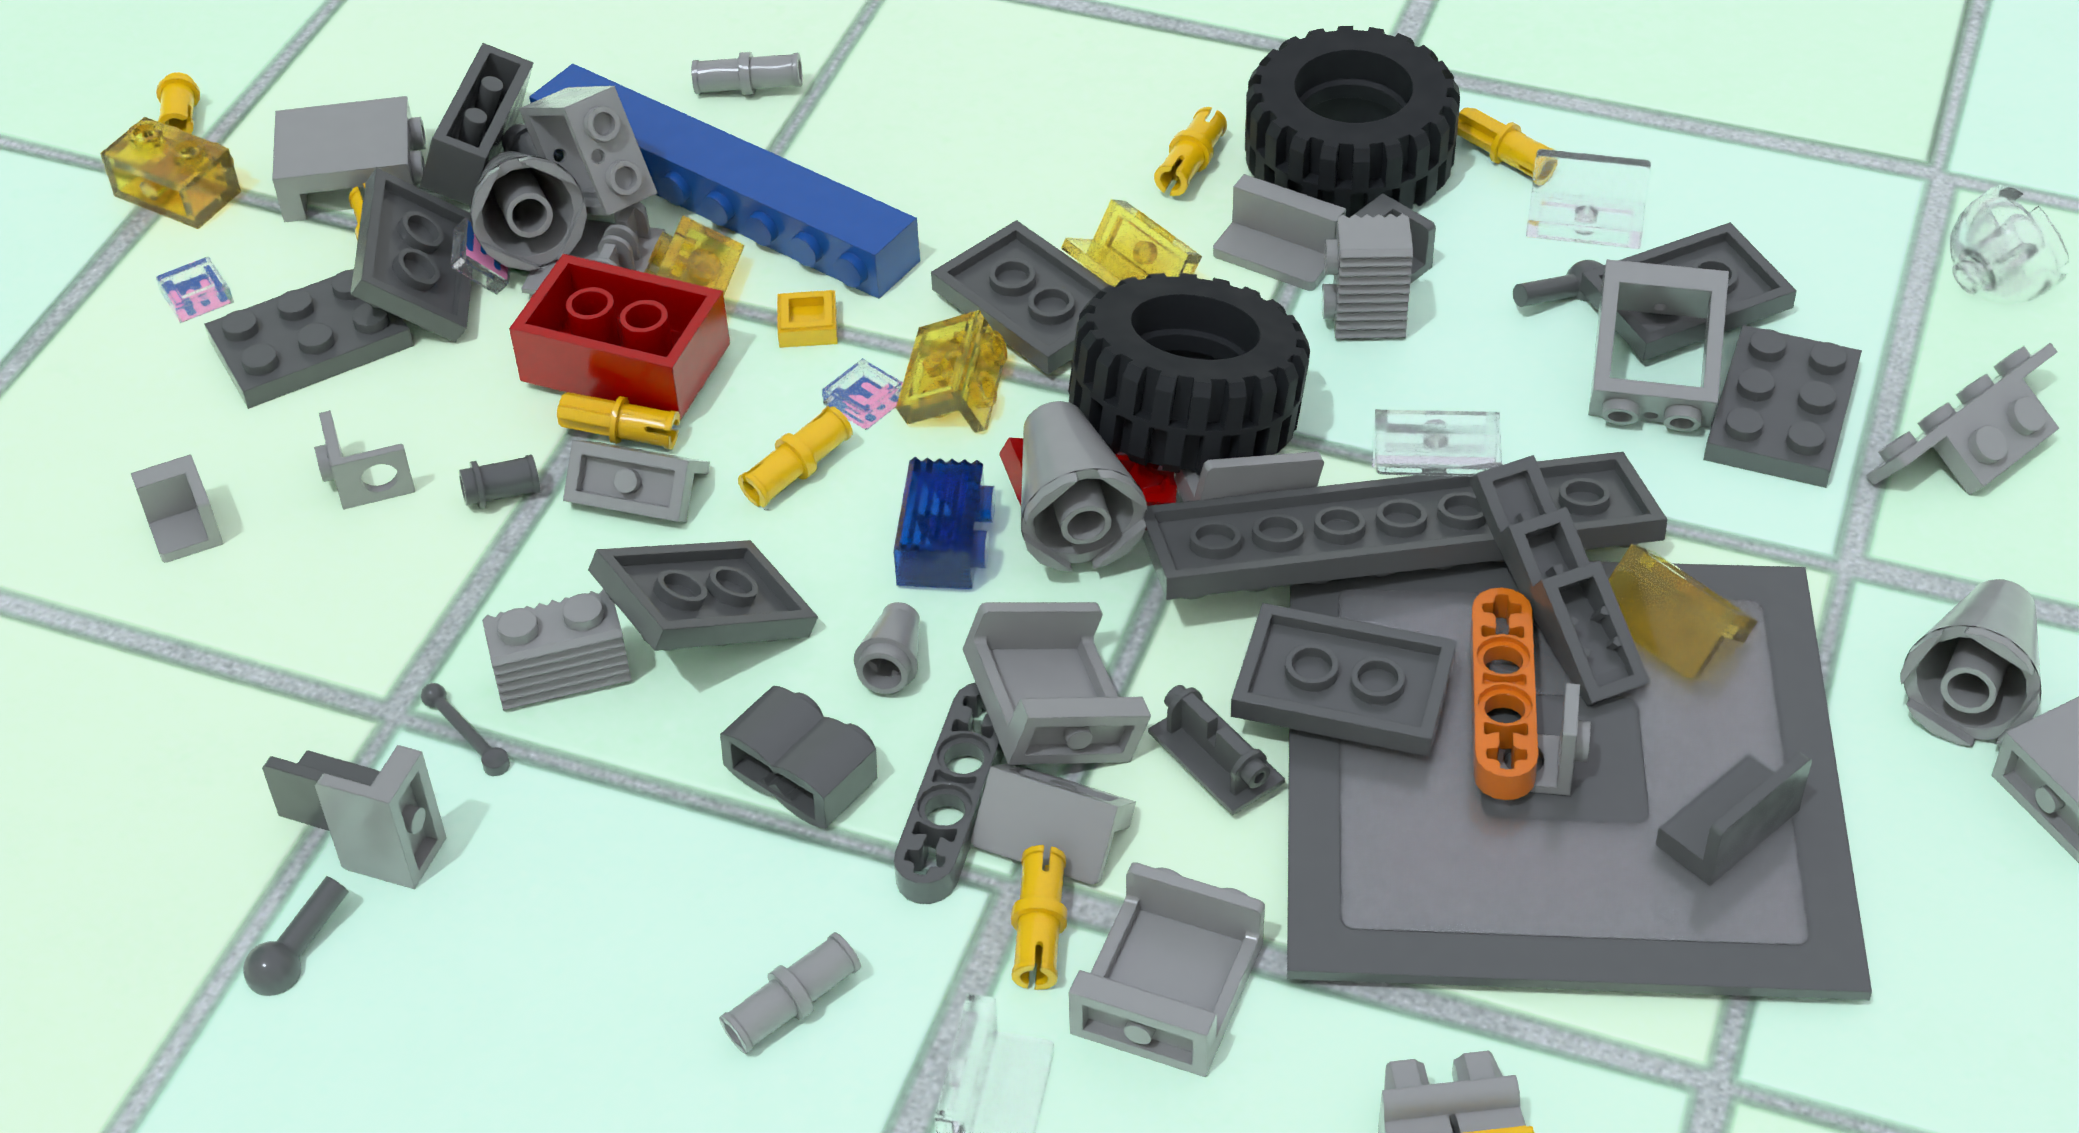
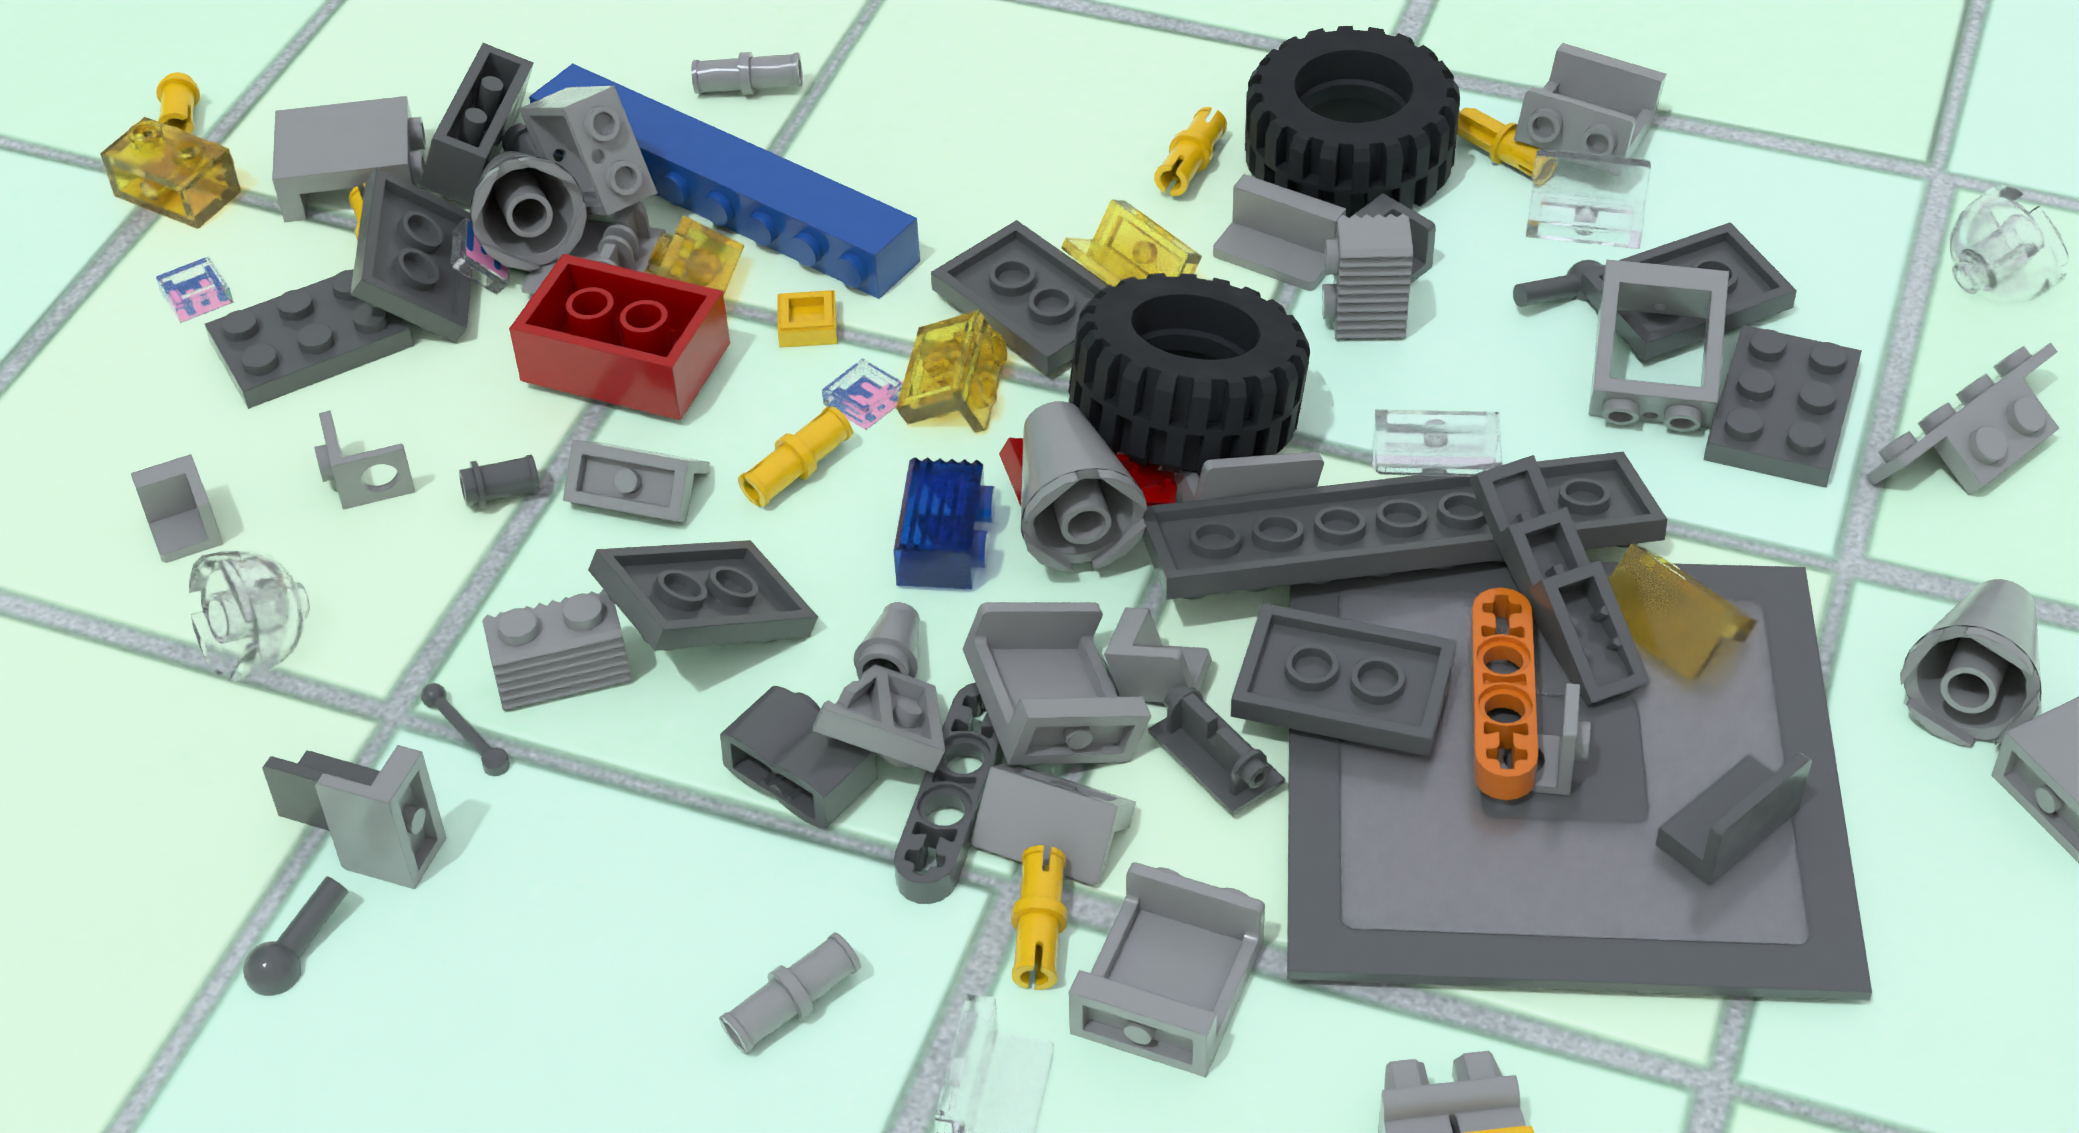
(248, 612): none -> clear cylinder
(618, 419): yellow axle -> none
(889, 717): none -> light grey wing
(1147, 667): none -> light grey panel
(1591, 105): none -> light grey panel

